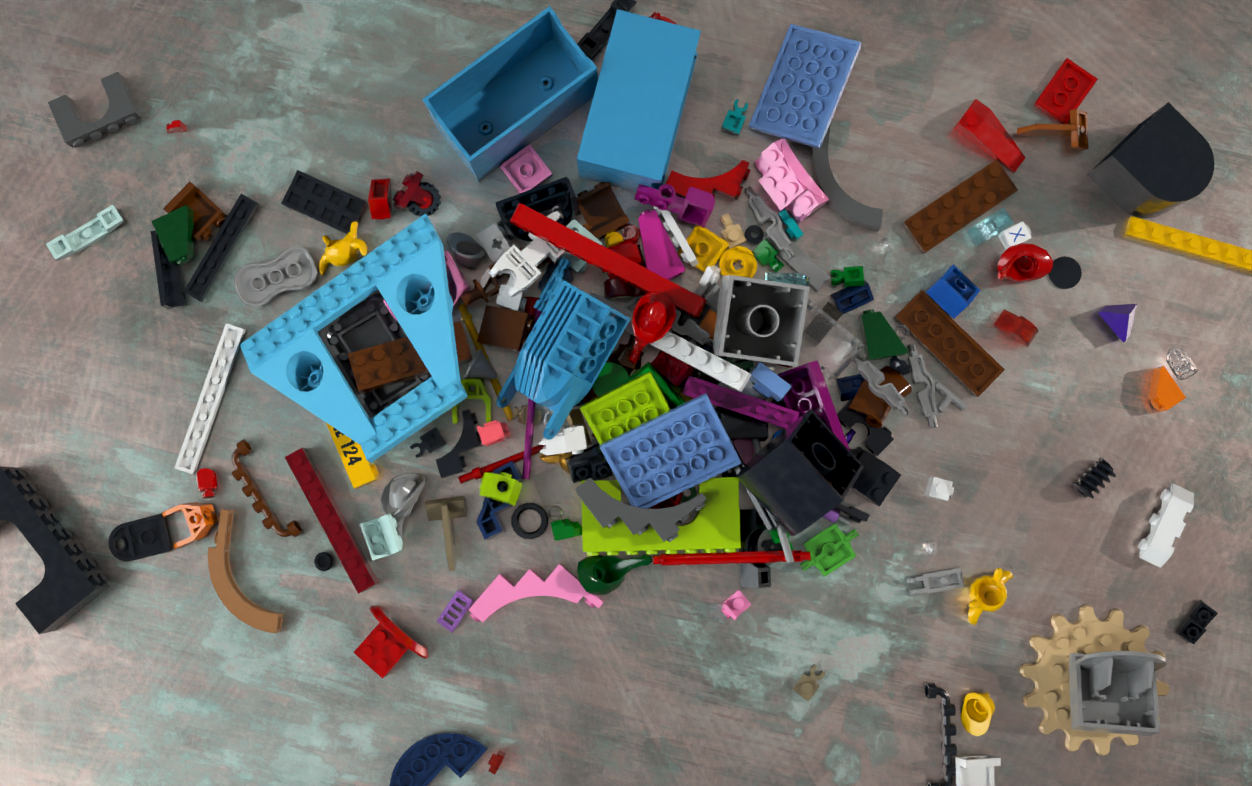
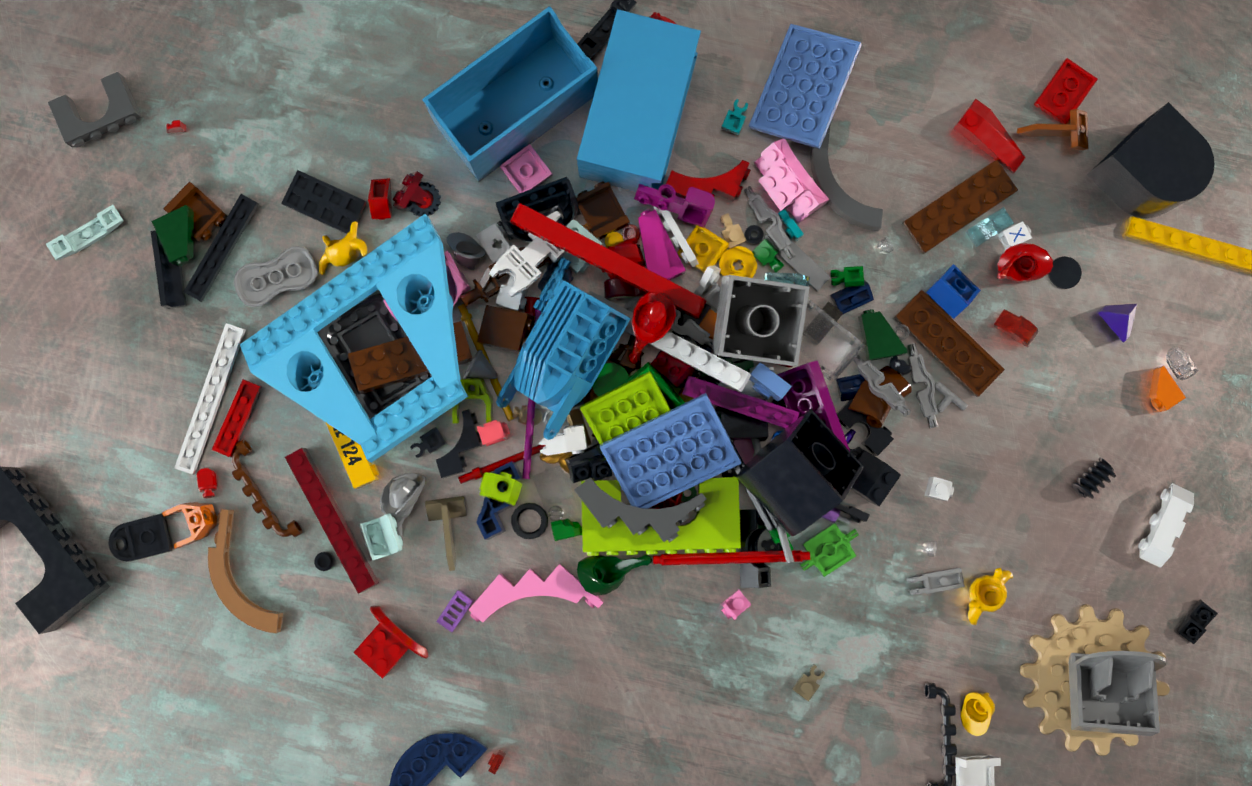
(236, 418): none -> red plate

